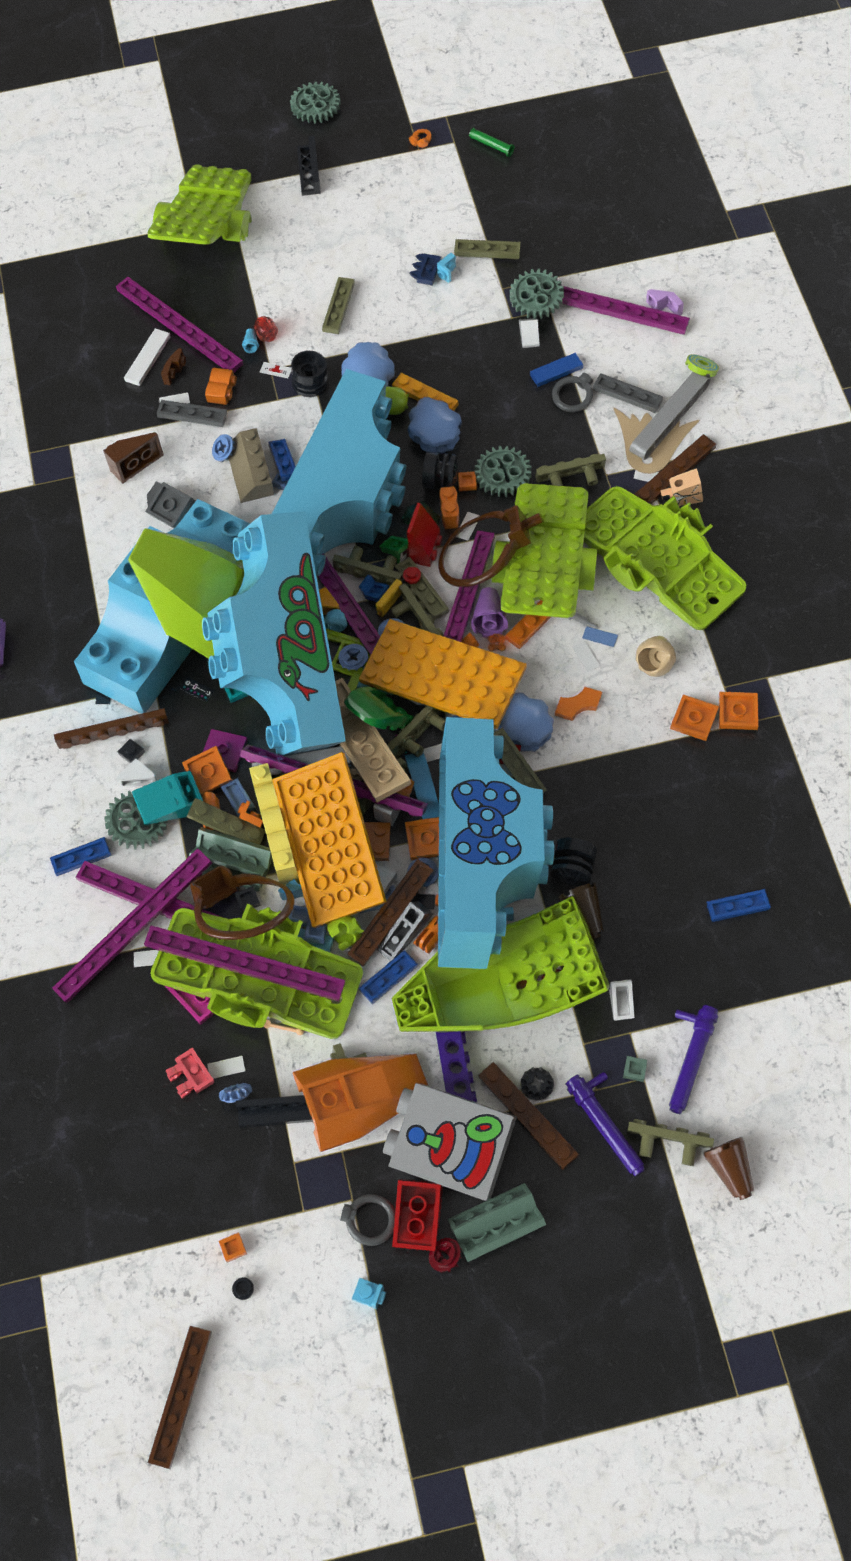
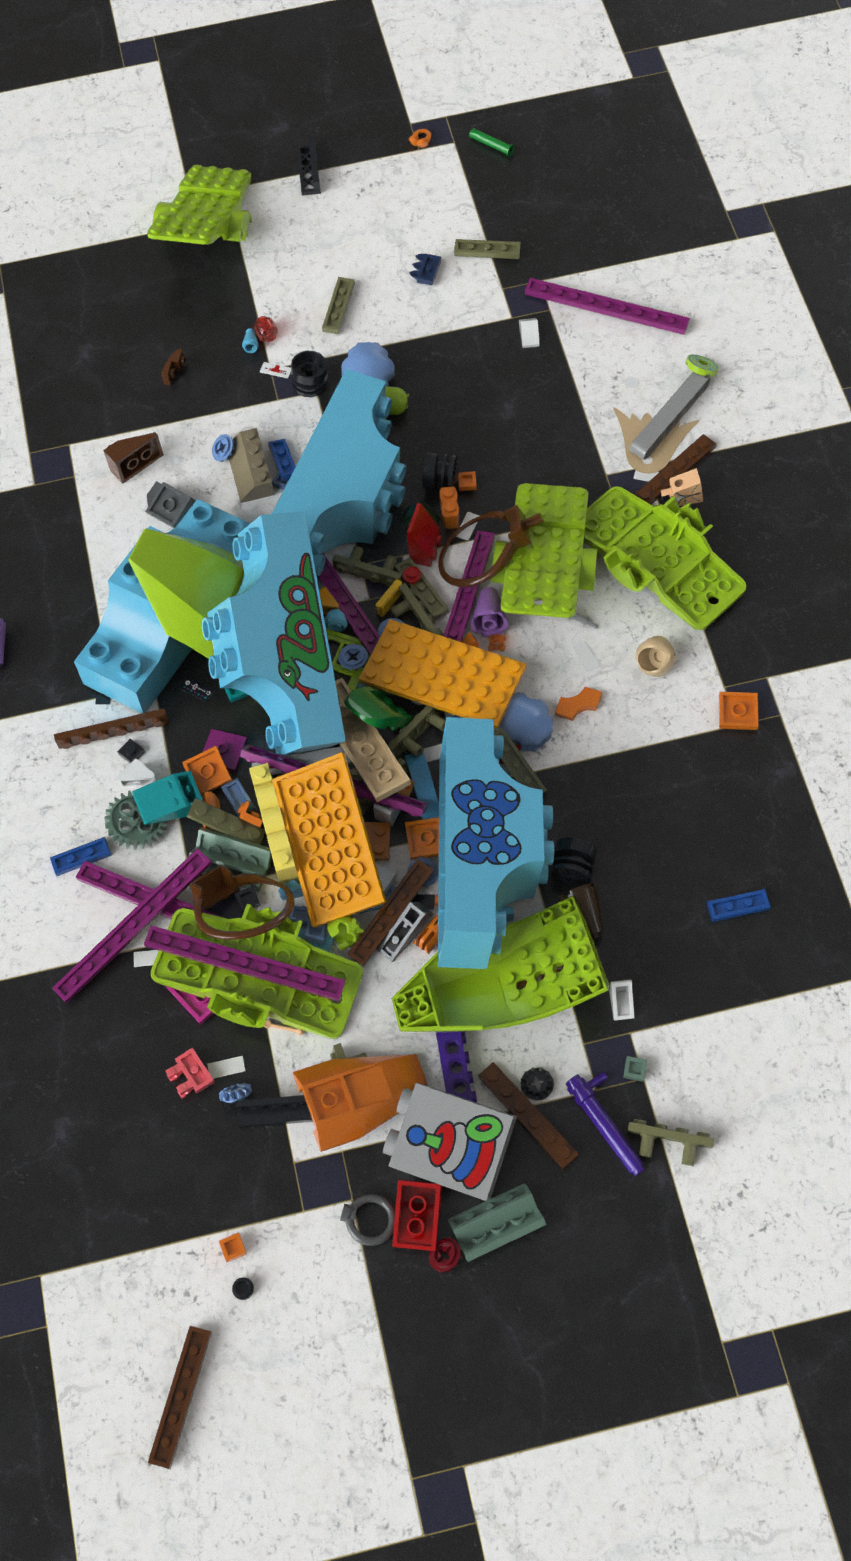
(147, 357): white tile -> none
(179, 325): magenta plate -> none
(182, 398): white sticker -> none
(192, 413): dark grey plate -> none
(220, 386): orange brick -> none
(315, 102): sand green gear -> none
(369, 1293): medium azure bracket -> none
(372, 590): blue bracket -> none
(388, 977): blue tile -> none
(397, 547): green slope -> none
(418, 390): light orange plate -> none
(434, 425): medium blue piece -> none
(446, 266): medium azure bracket -> none
(511, 464): sand green gear -> none
(526, 628): orange plate -> none
(534, 288): sand green gear -> none
(556, 369): blue tile -> none
(578, 465): olive plate -> none
(583, 381): dark grey piece -> none
(600, 636): medium blue sticker -> none
(628, 393): dark grey plate -> none
(660, 299): lavender slope -> none
(694, 717): orange plate -> none
(703, 1029): dark purple cylinder -> none
(732, 1167): reddish brown cone -> none

